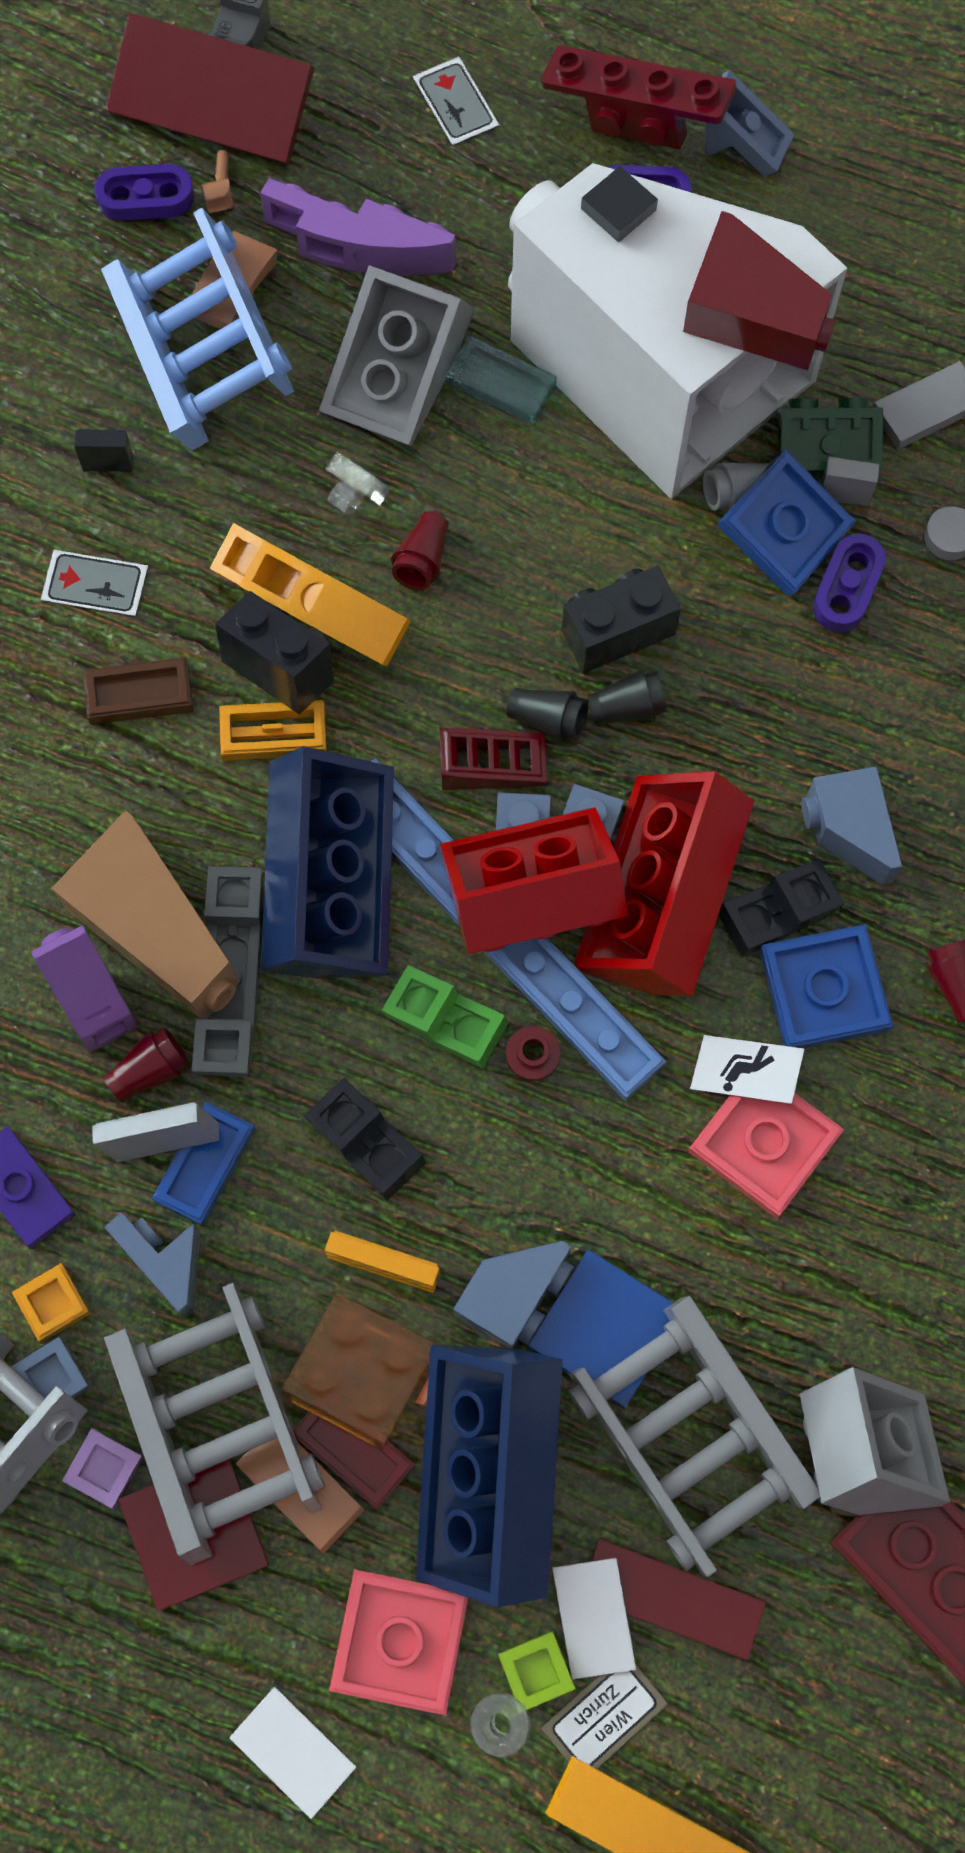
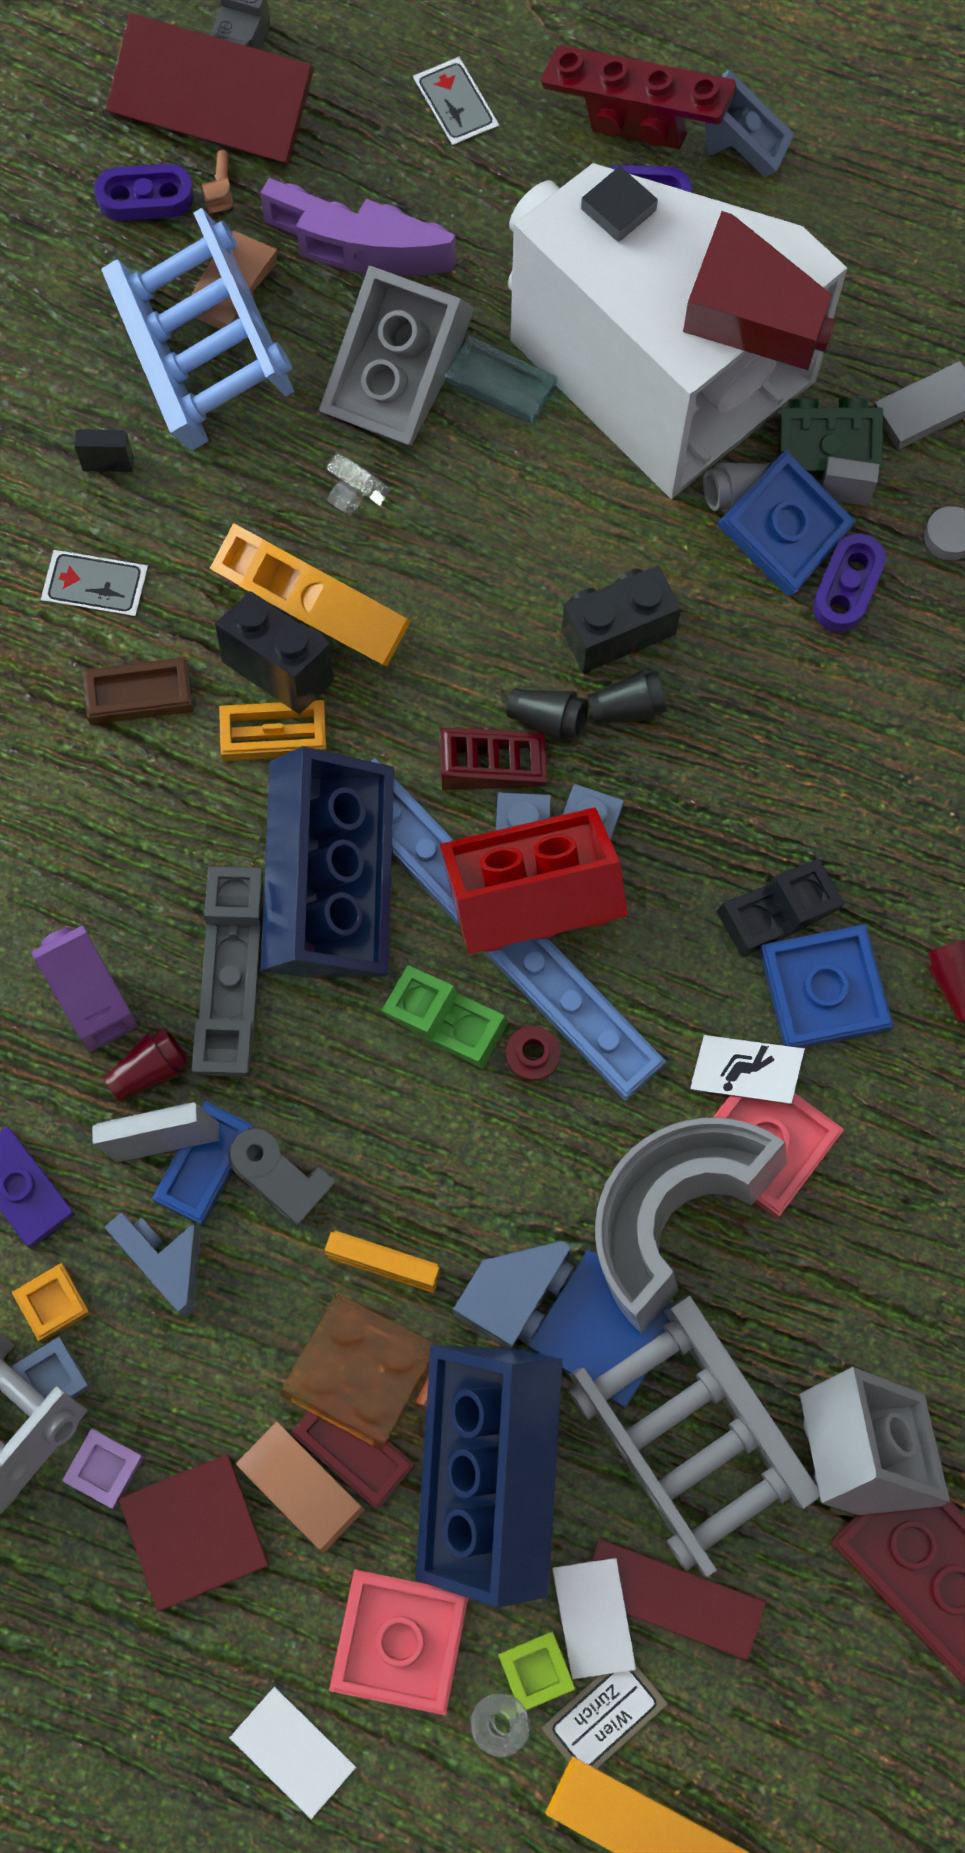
(142, 913): medium nougat slope -> none
(175, 1468): light grey fence -> none
(258, 1162): none -> dark grey leg
(365, 1139): black slope -> none
(420, 554): dark red cone -> none
(656, 1180): none -> light grey brick
(675, 870): red slope -> none
(854, 822): sand blue slope -> none

